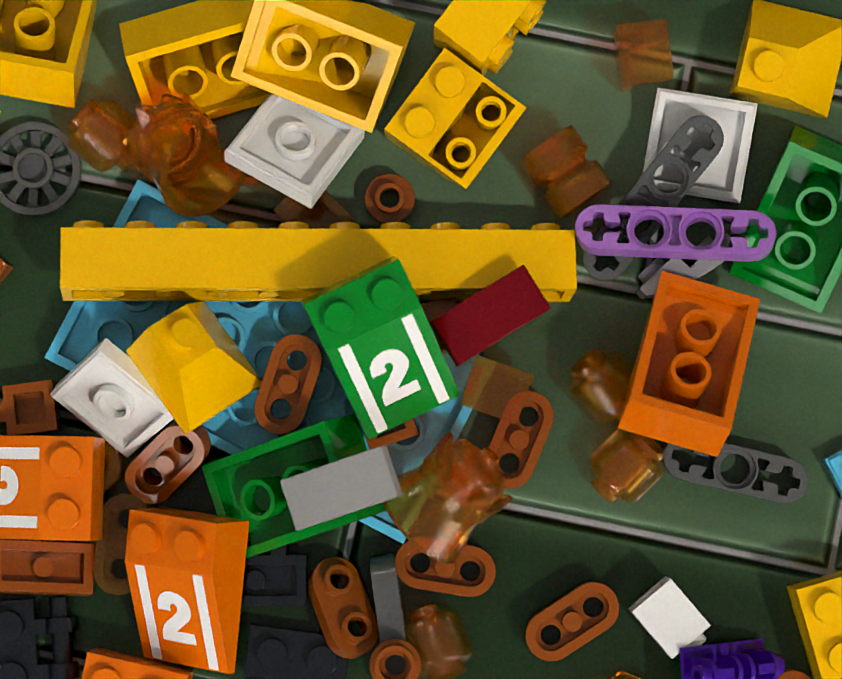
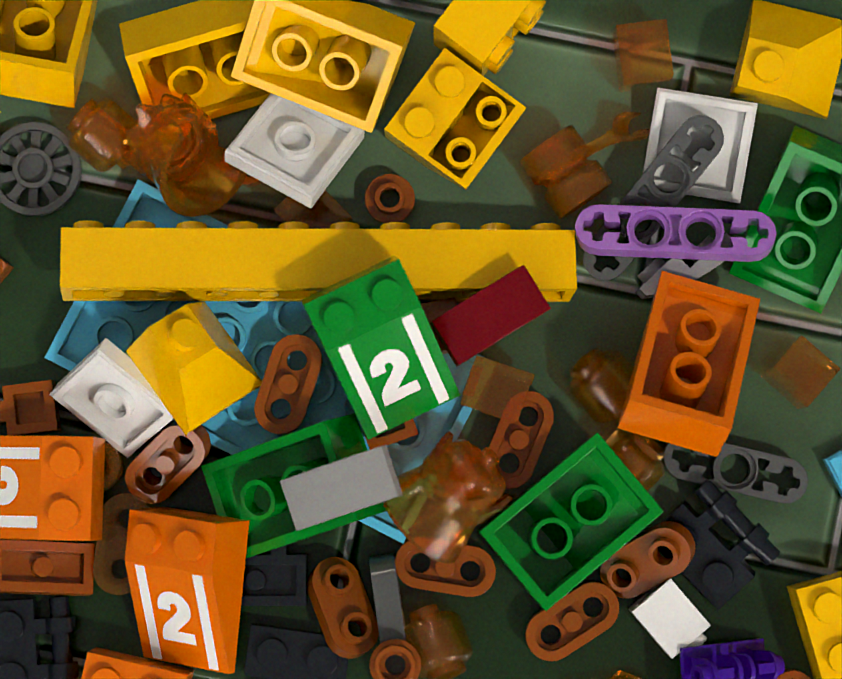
(570, 521): none -> green slope
(618, 133): none -> clear orange hand
(645, 562): none -> dark orange plate
(716, 566): none -> black plate
(801, 373): none -> clear orange panel

